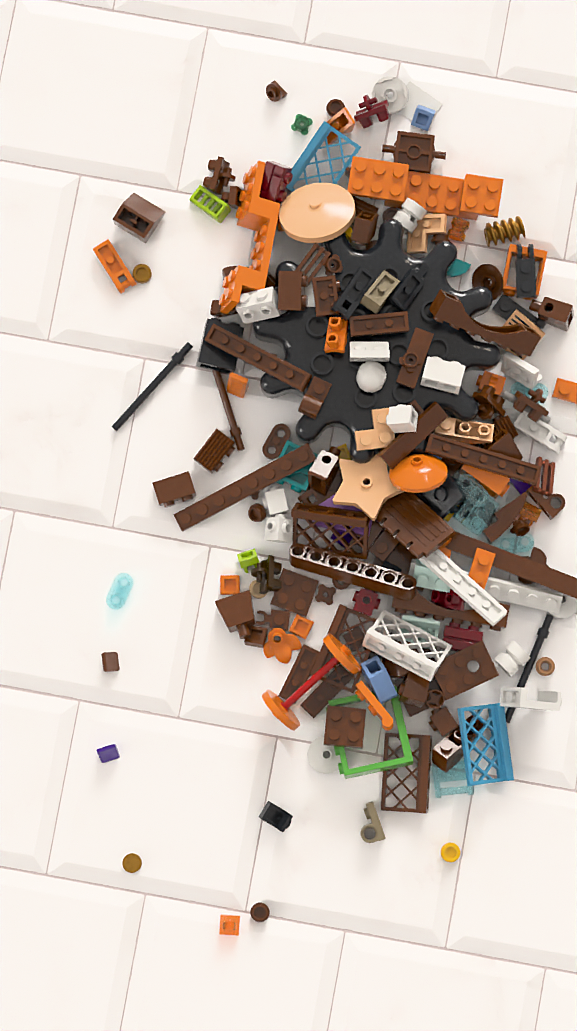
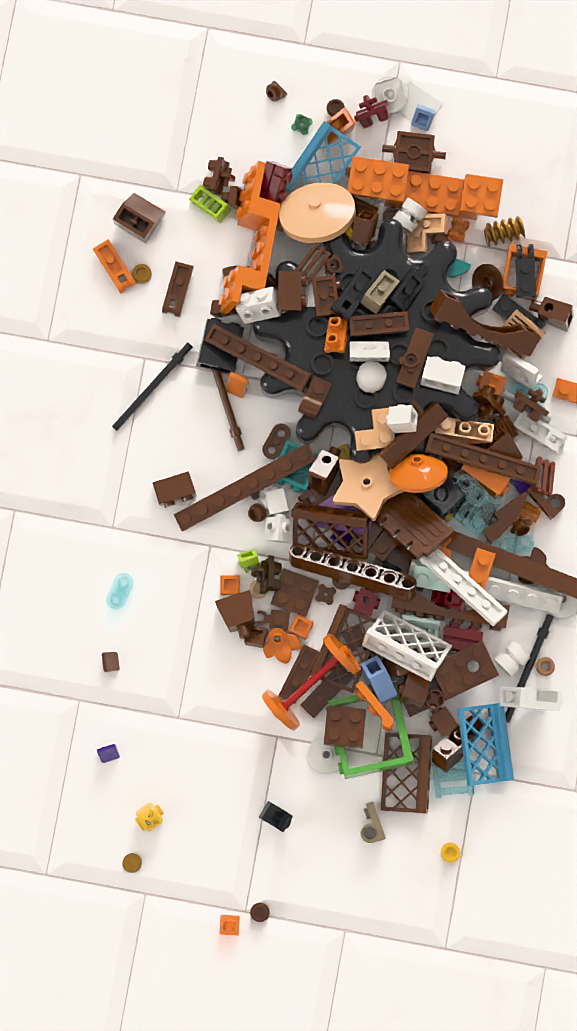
(149, 817): none -> yellow head
(177, 288): none -> reddish brown plate
(214, 451): reddish brown brick -> none

